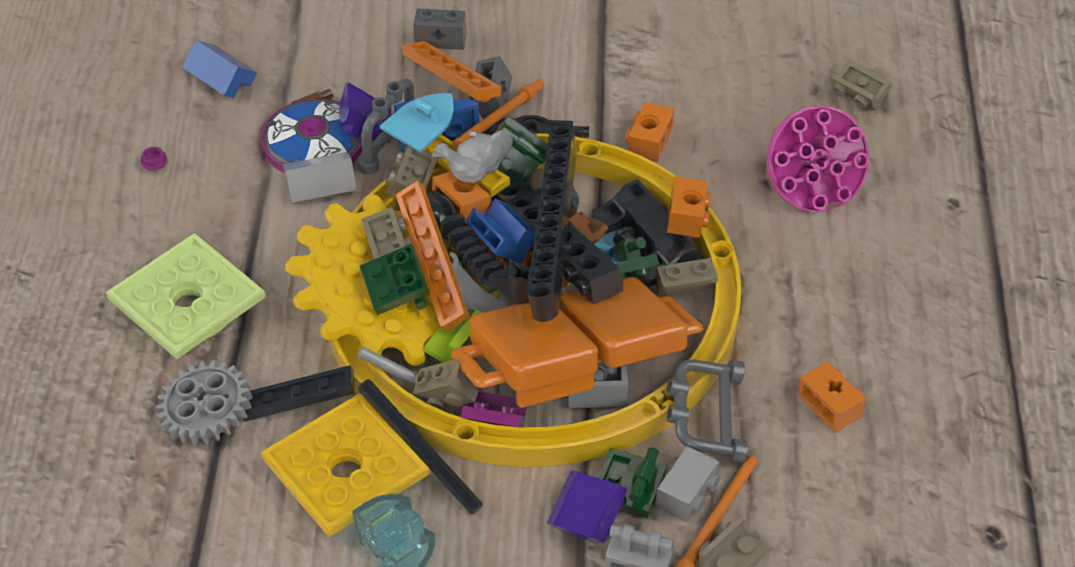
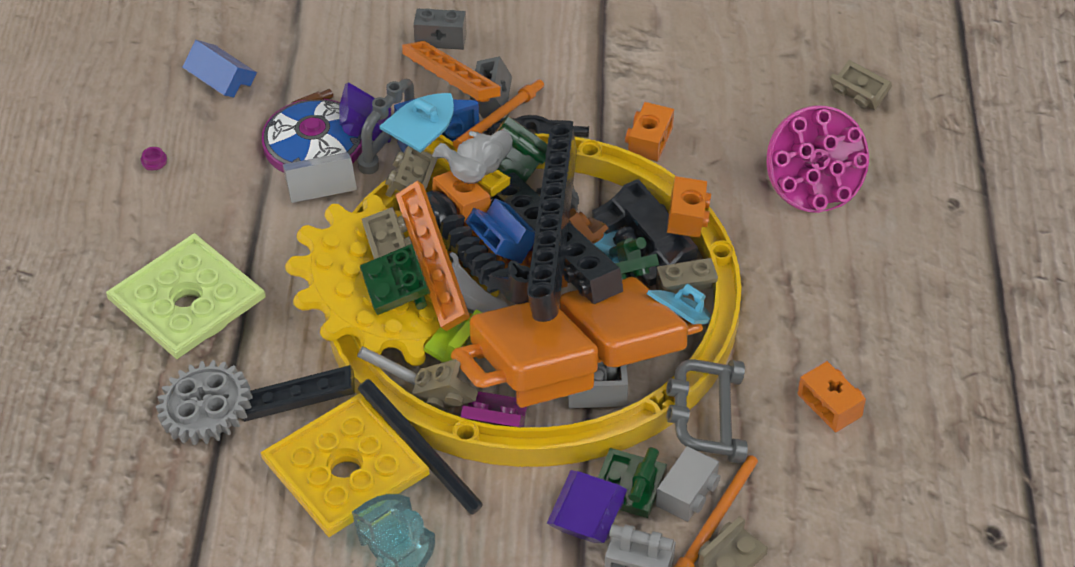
(686, 308): none -> medium azure shield

